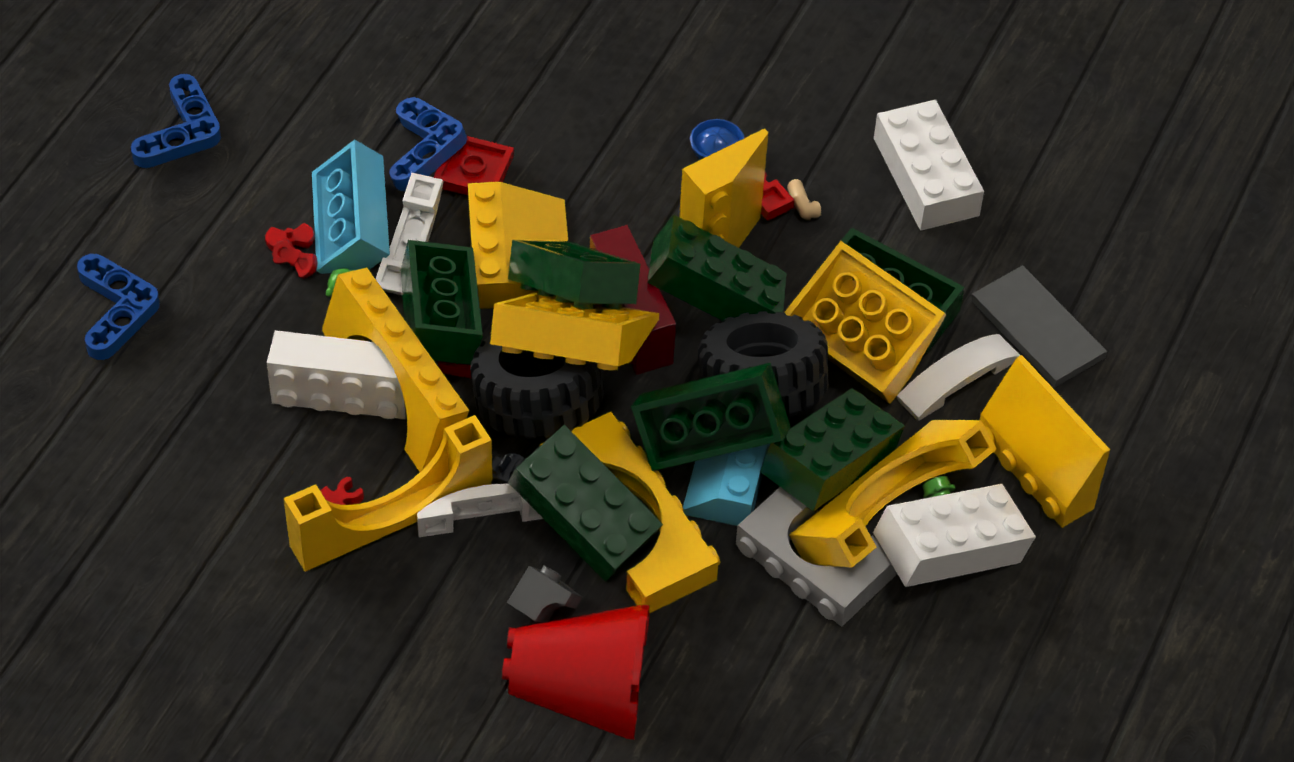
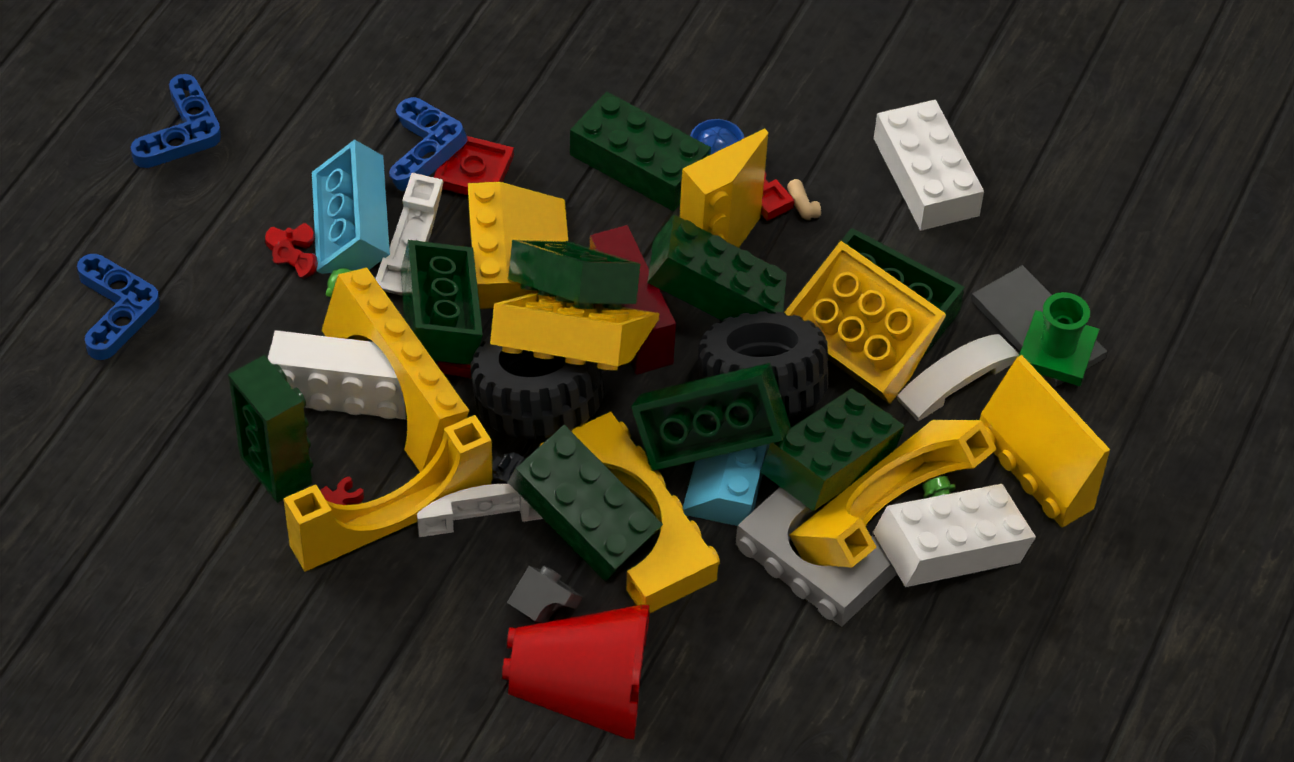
(271, 427): none -> dark green brick
(635, 149): none -> dark green brick
(1060, 340): none -> green plant

